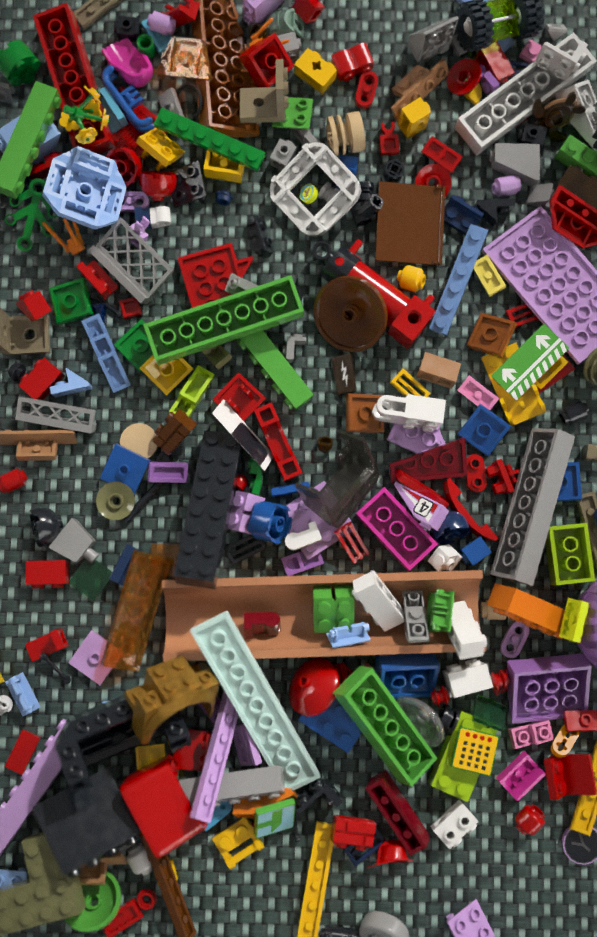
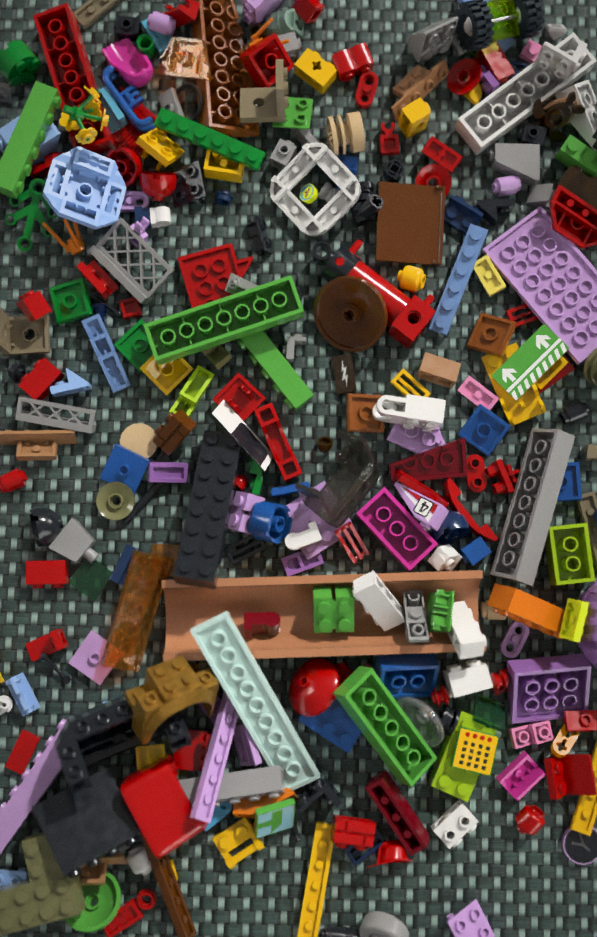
(342, 637): light blue hinge -> none

